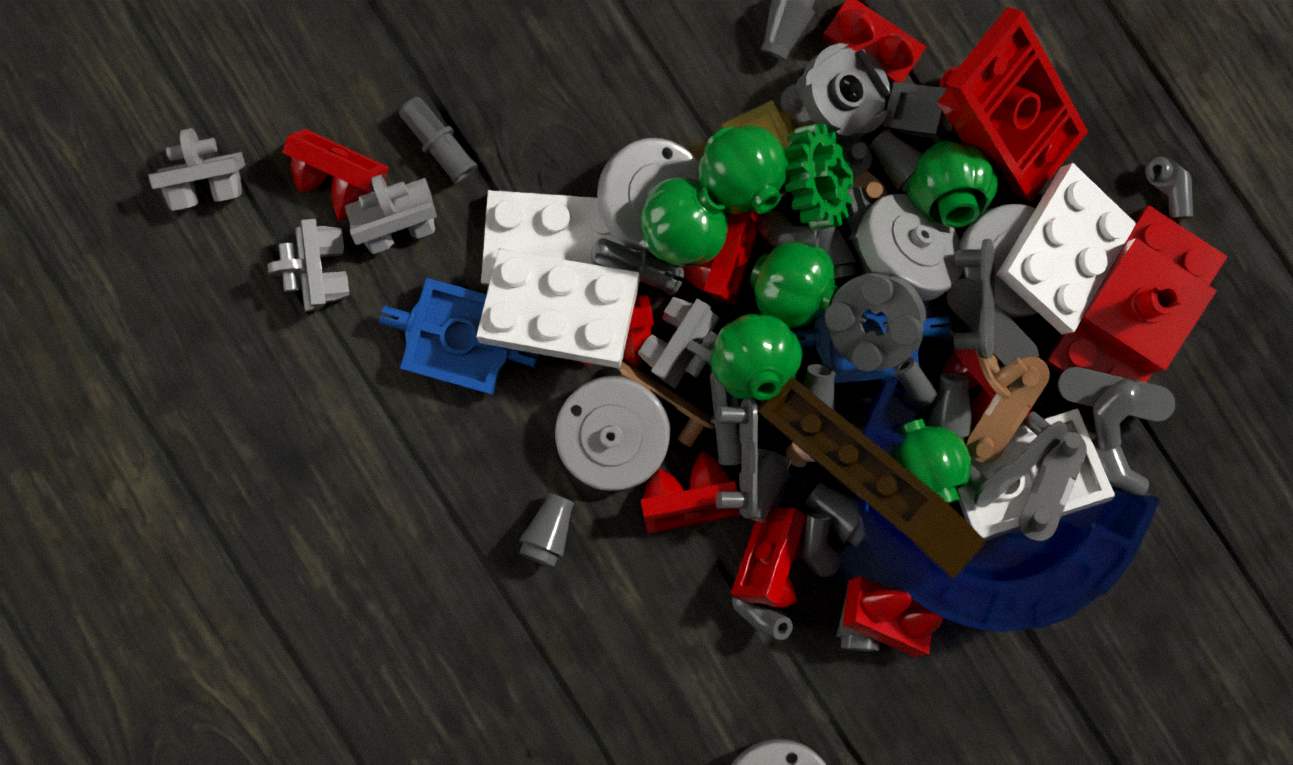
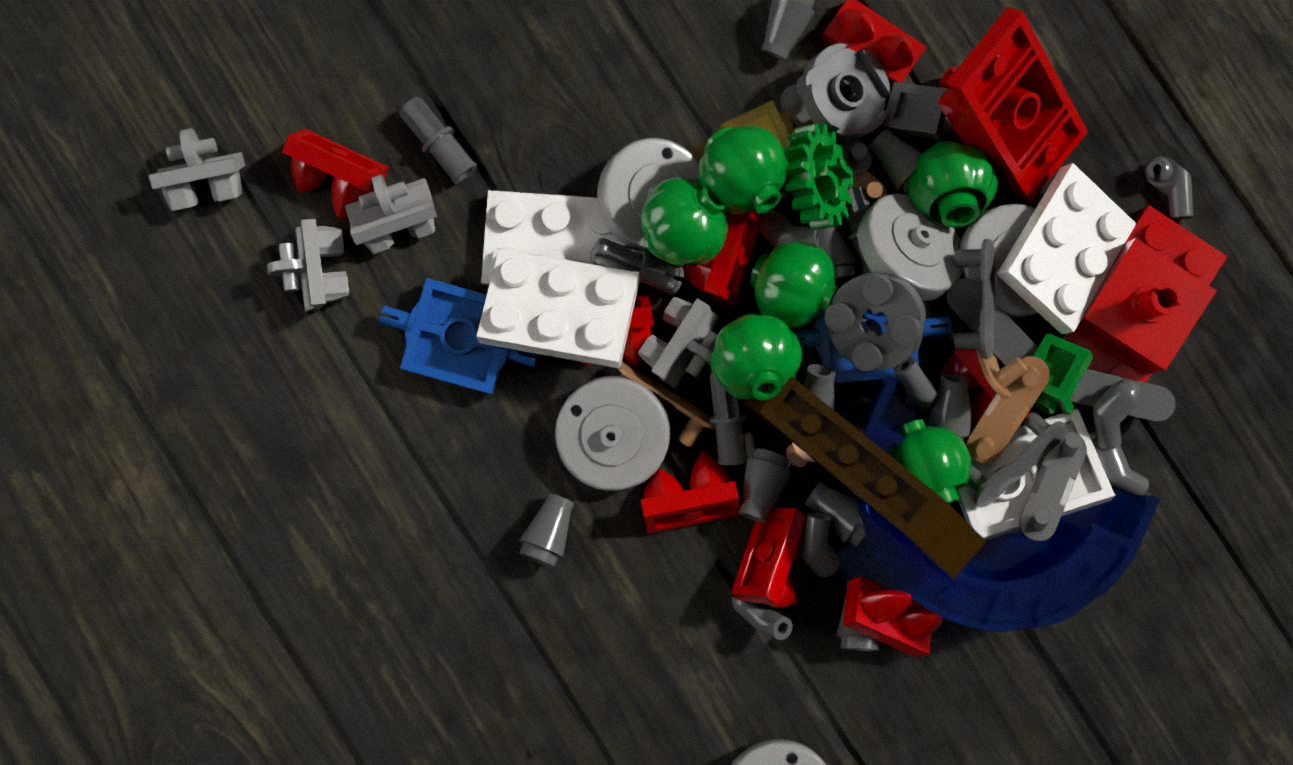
(747, 496): dark grey piece -> none
(1066, 368): none -> green bracket

